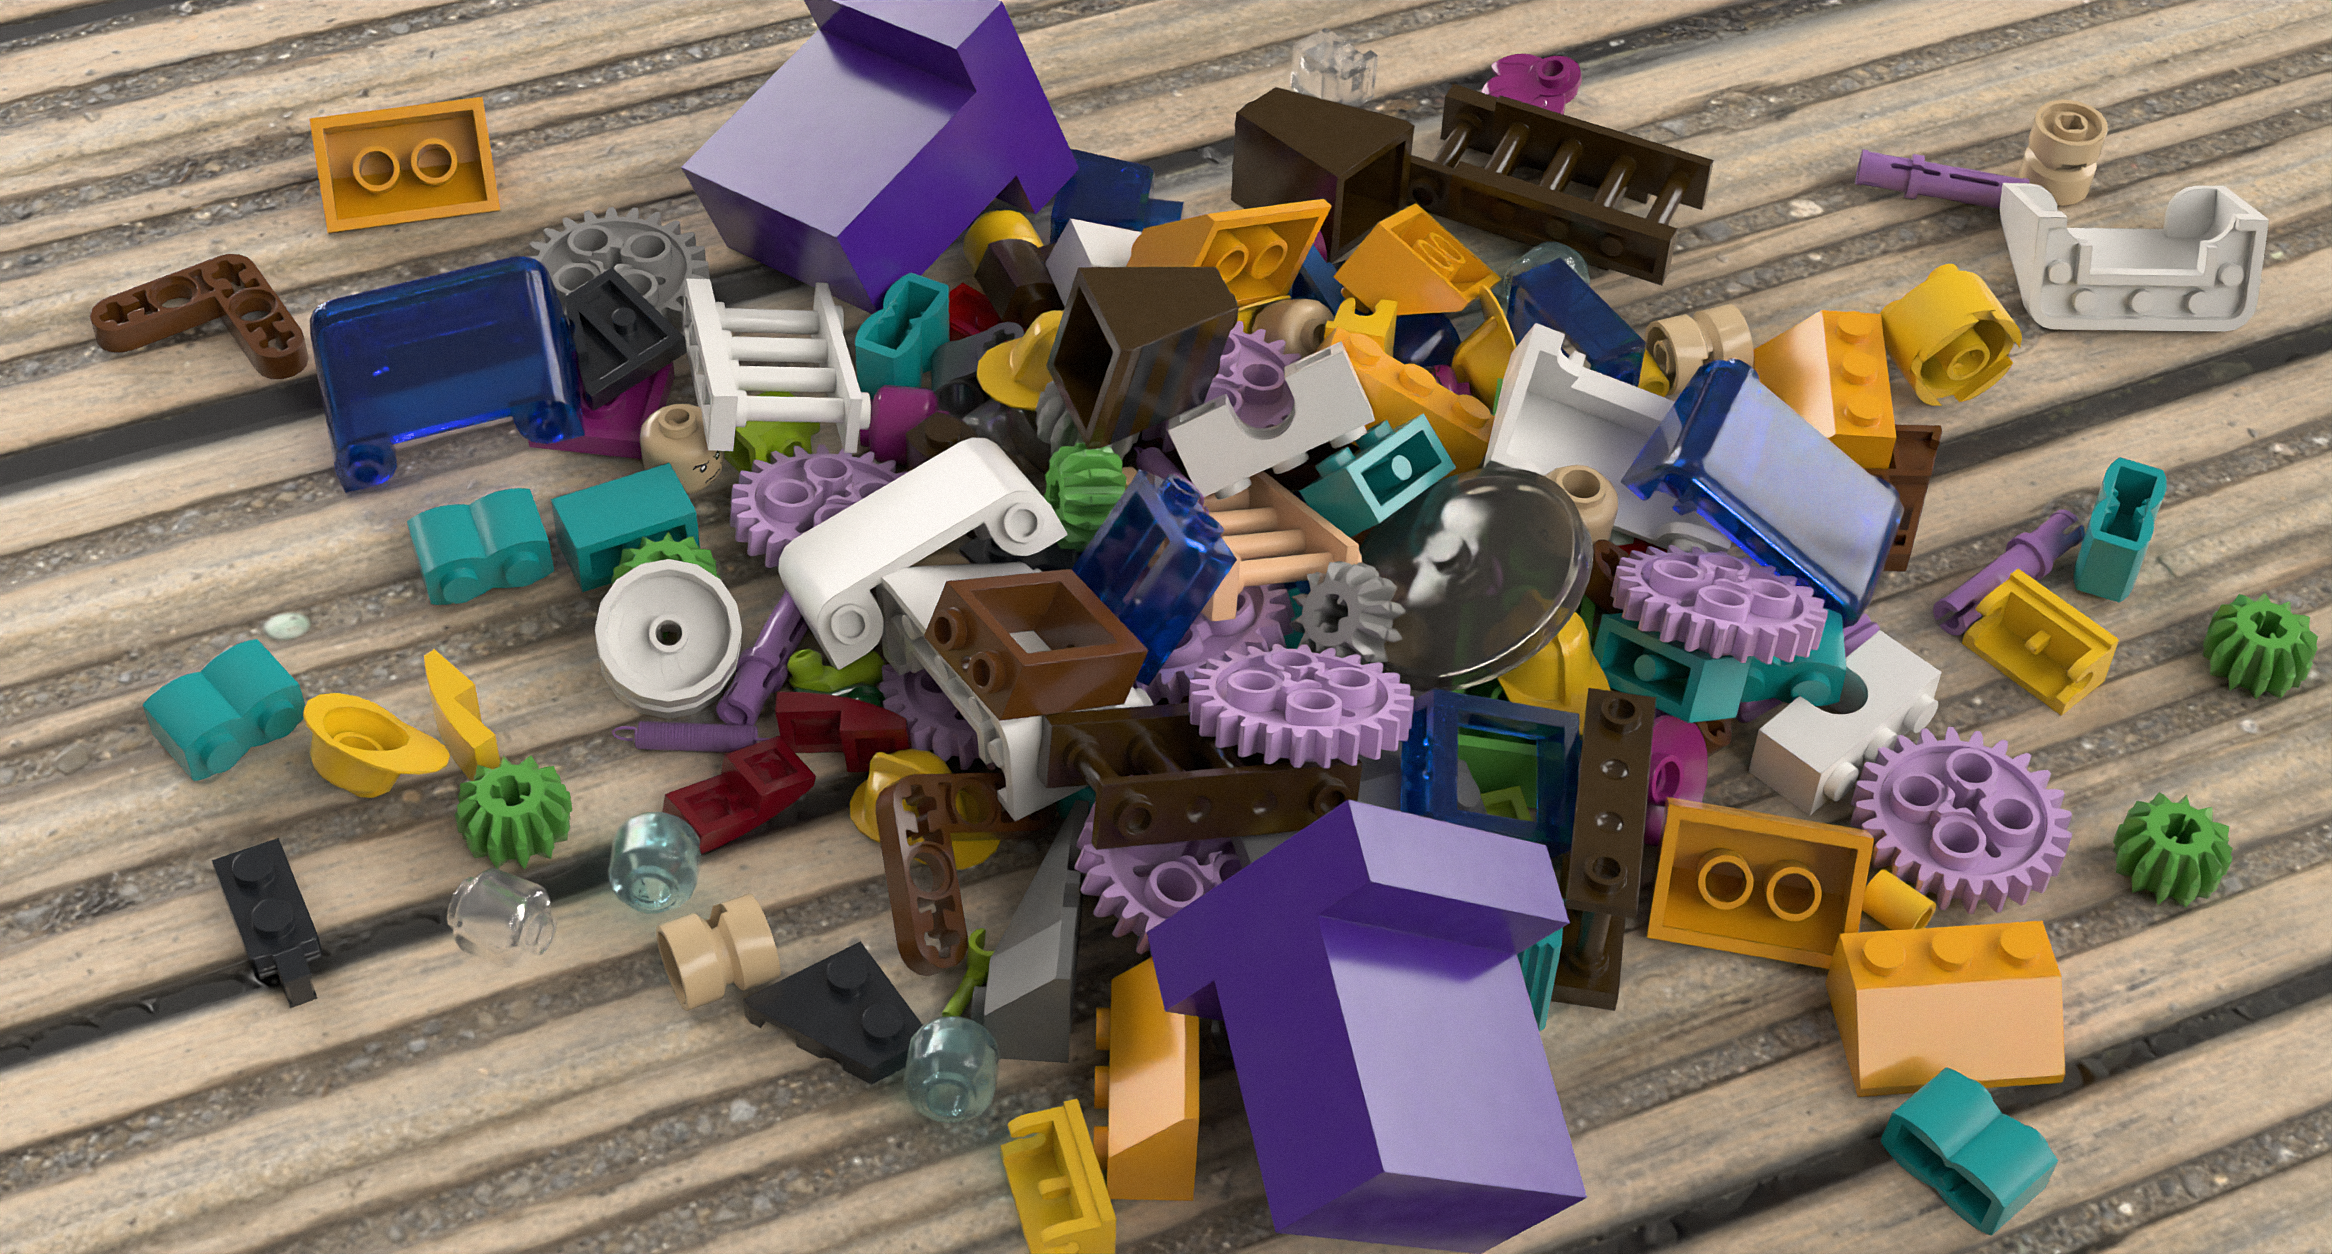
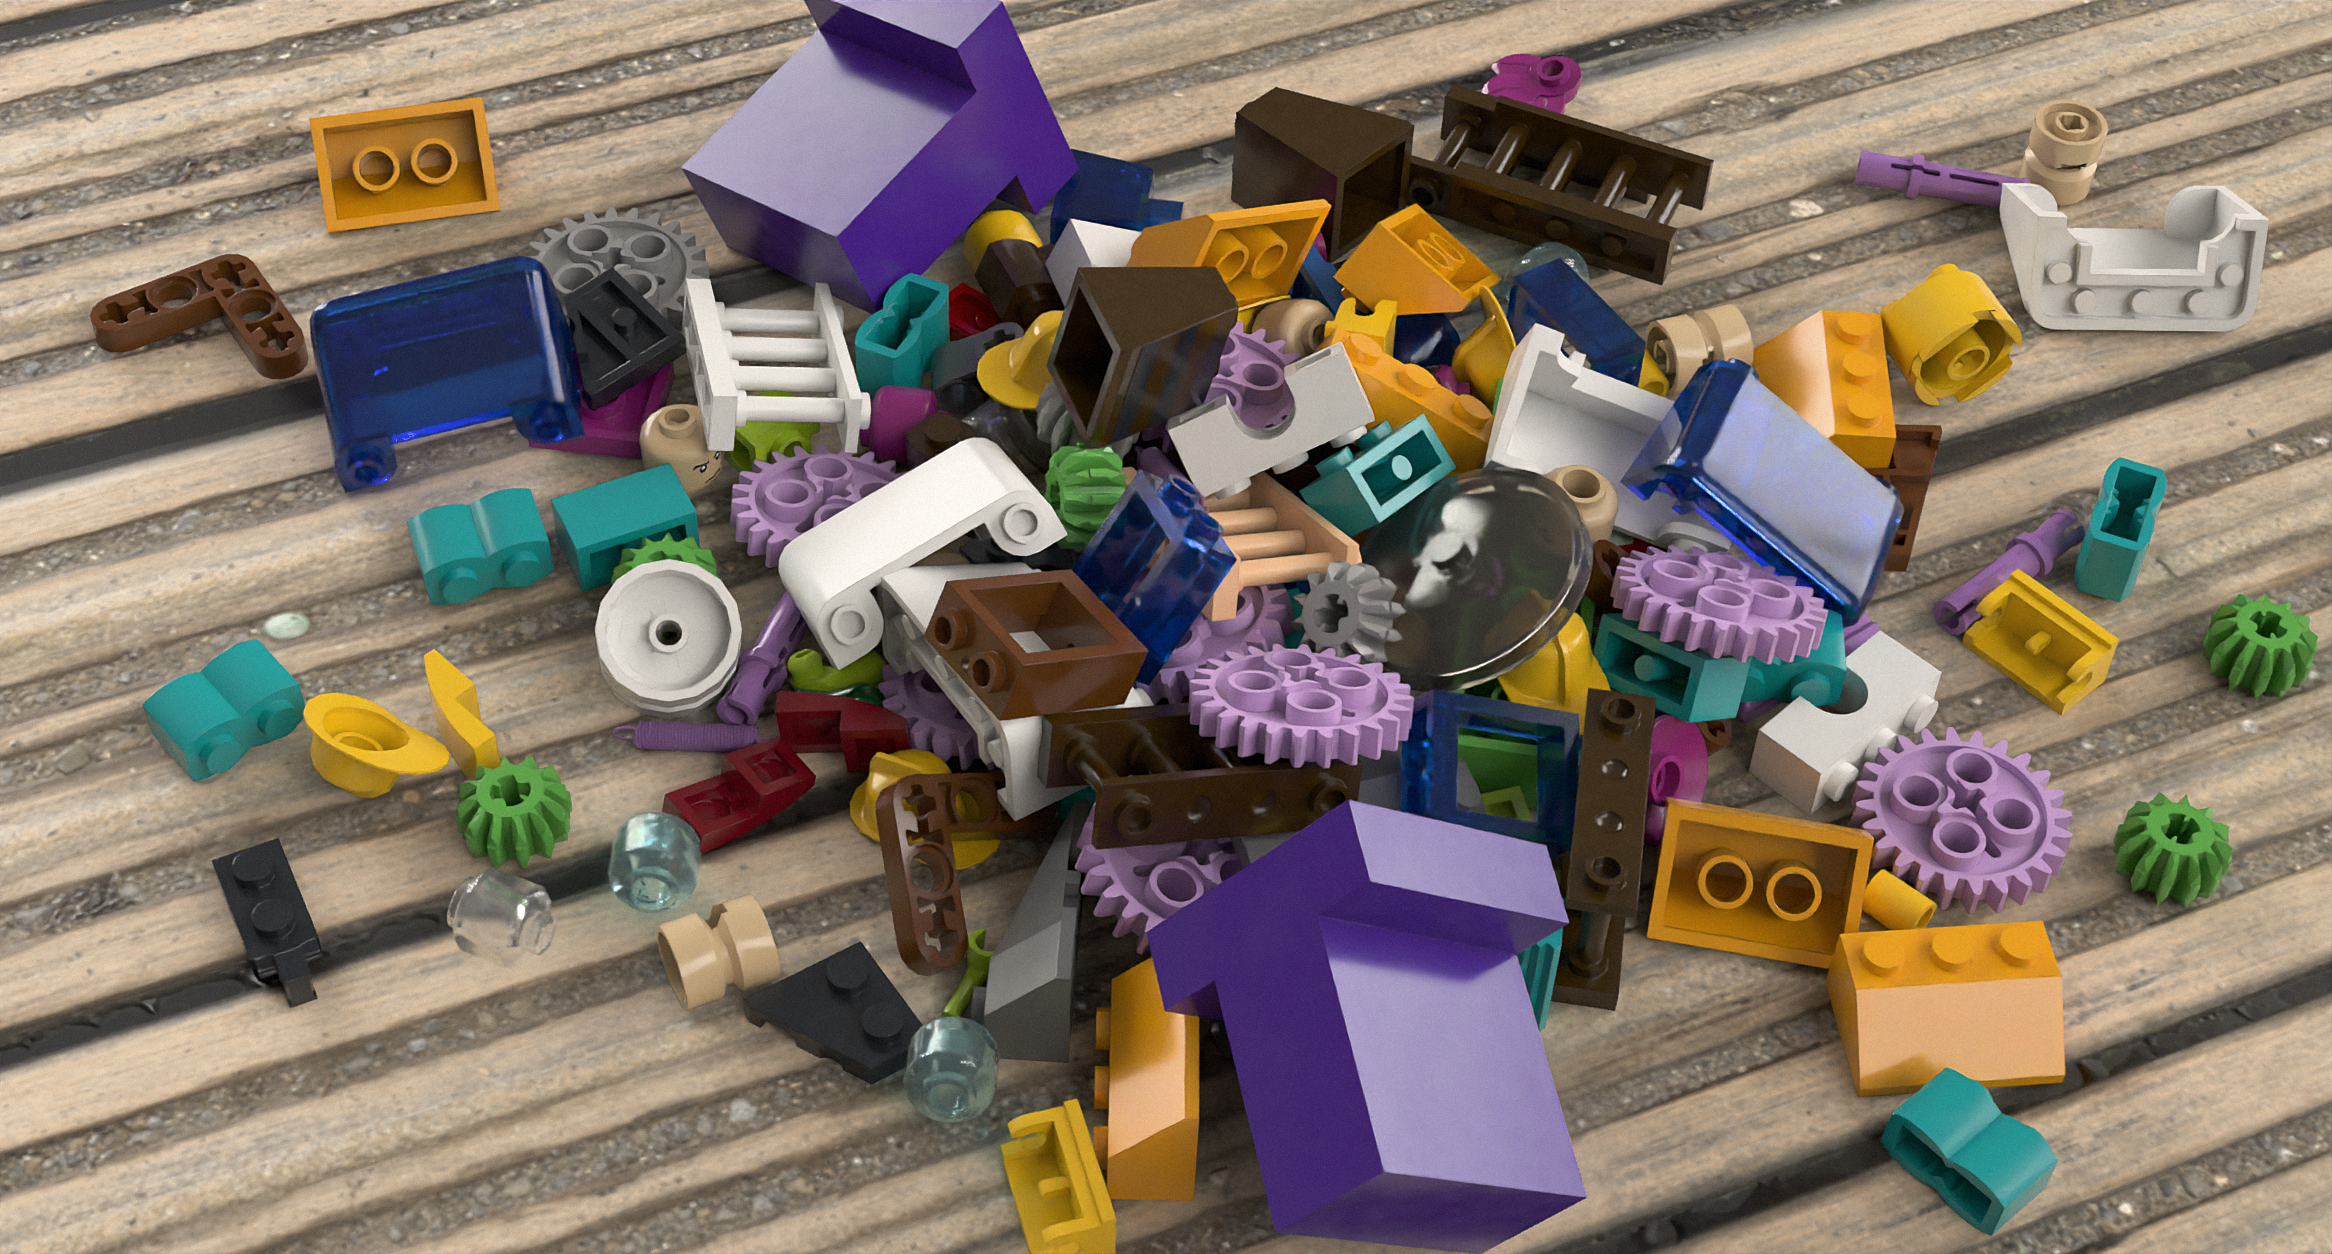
(1333, 69): clear brick -> none

